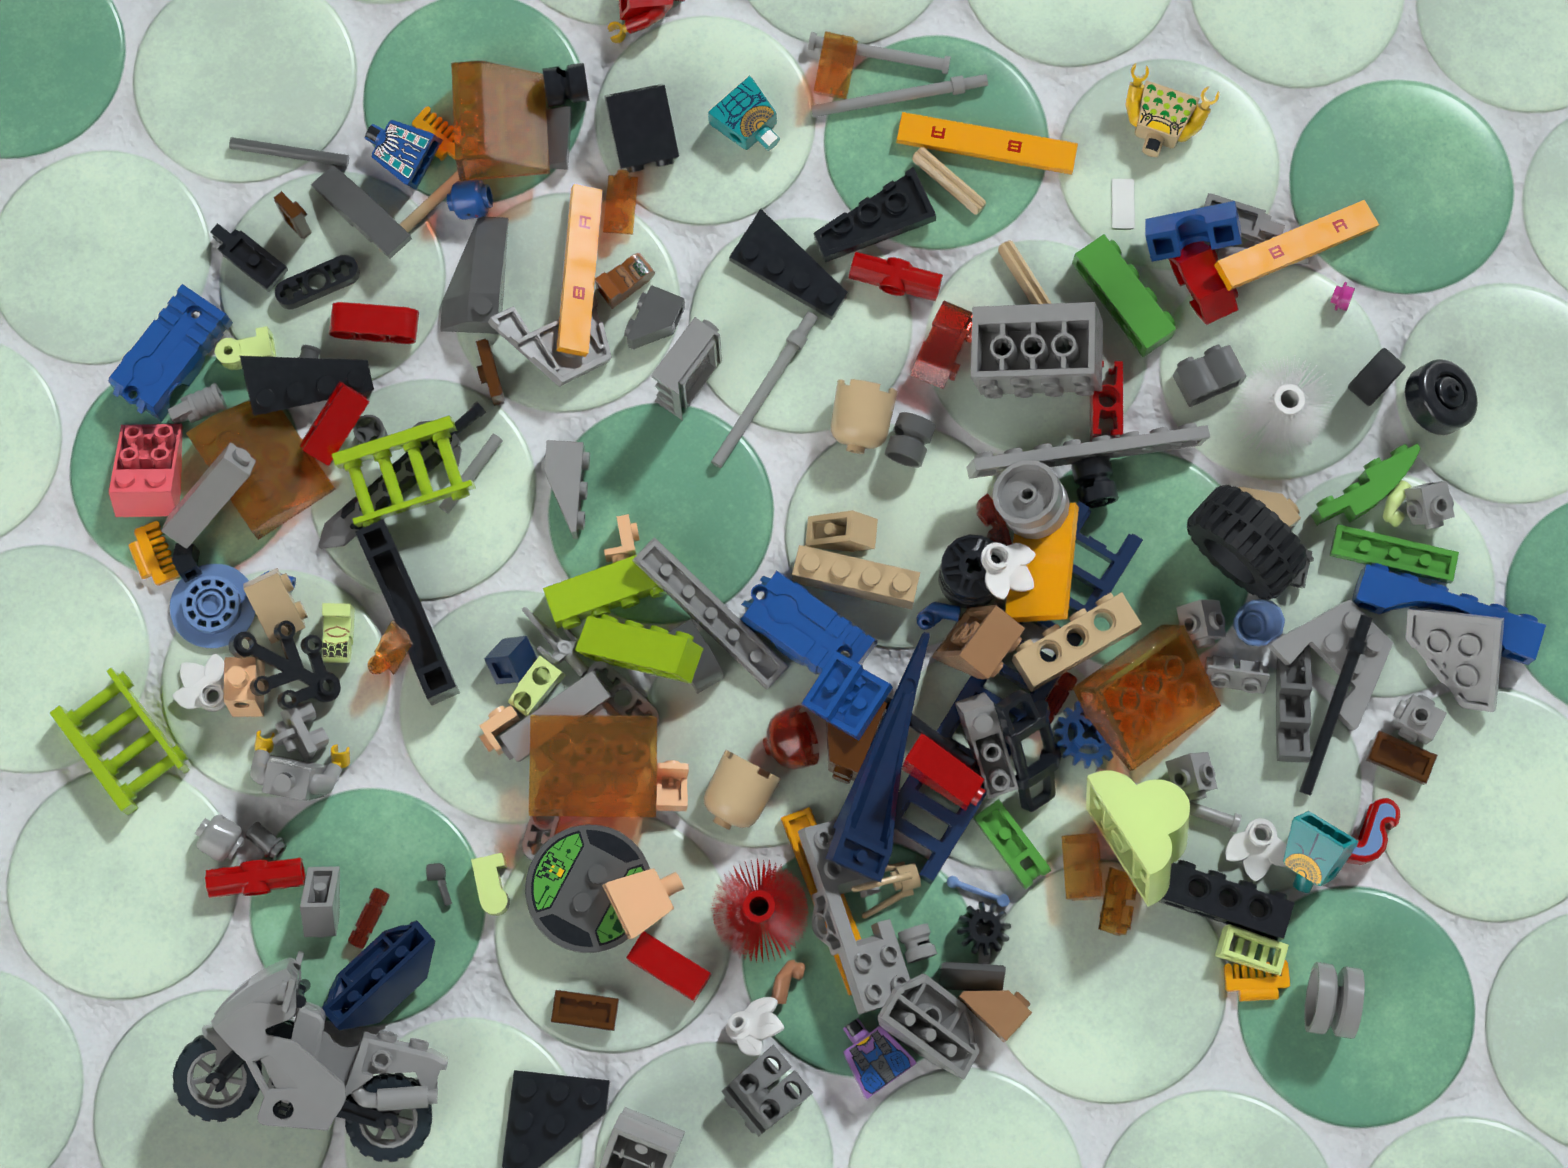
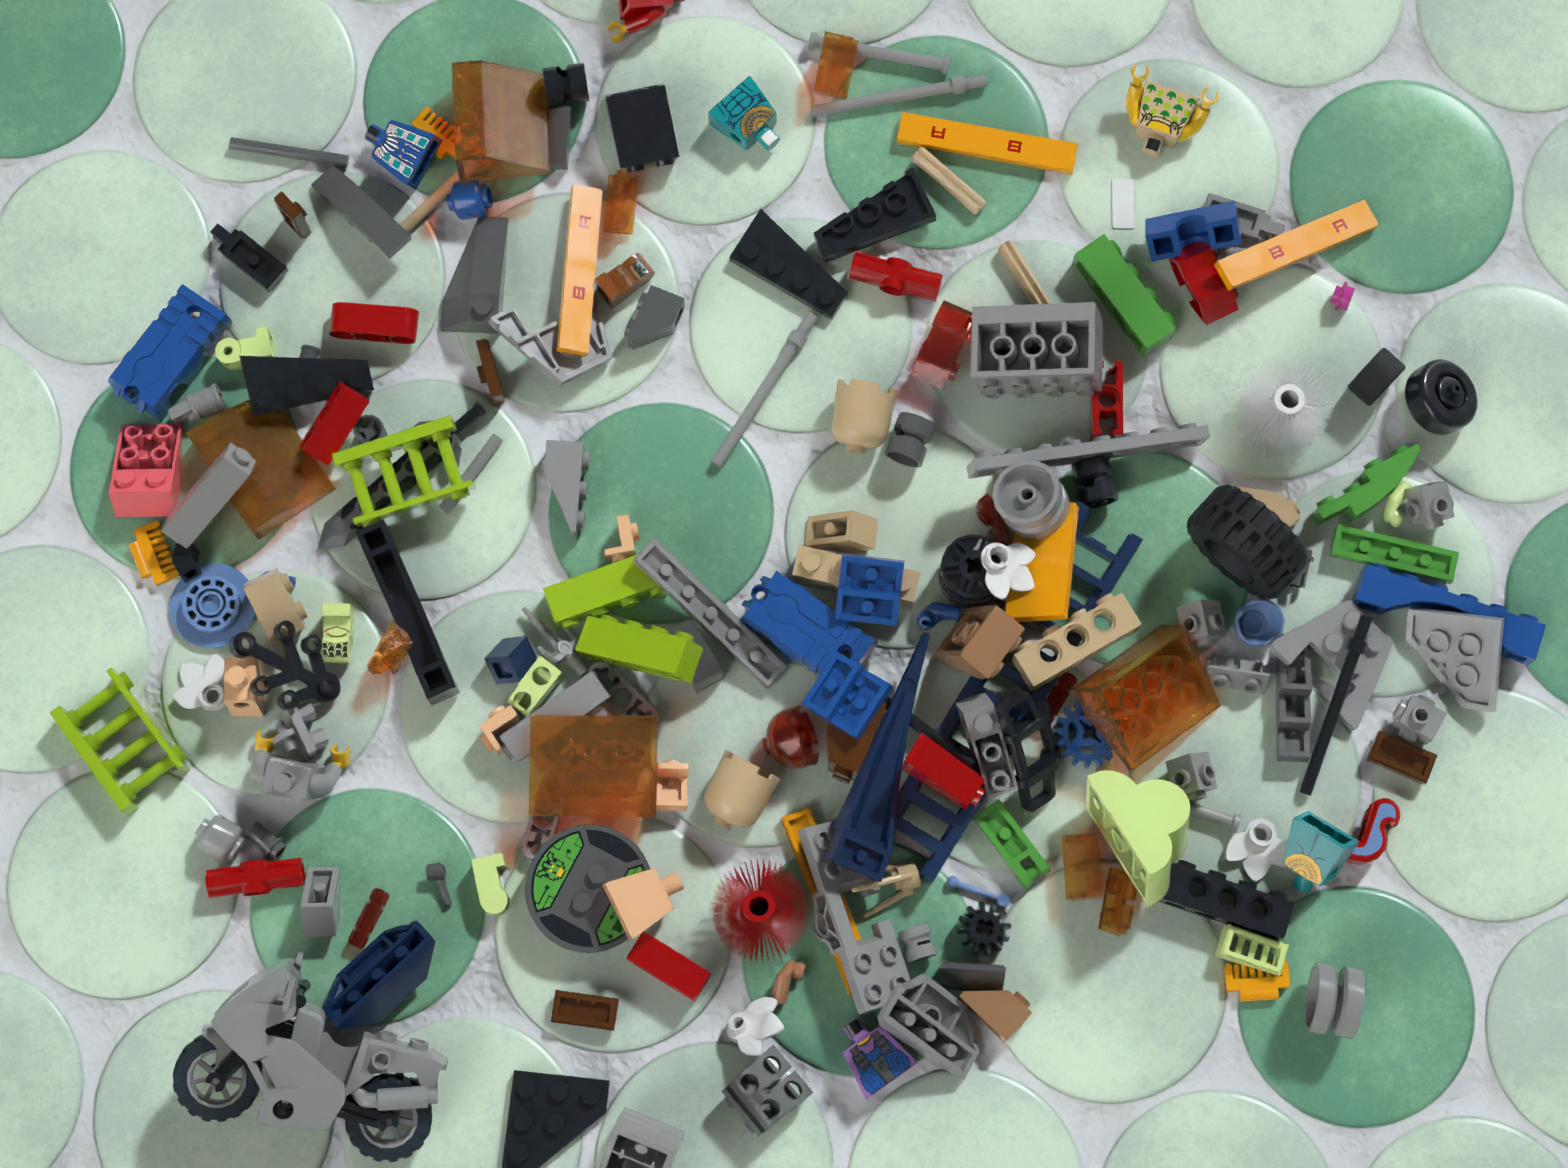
(314, 294): black beam -> none
(687, 366): light grey window -> none
(869, 589): none -> blue slope
(1208, 375): dark grey brick -> none

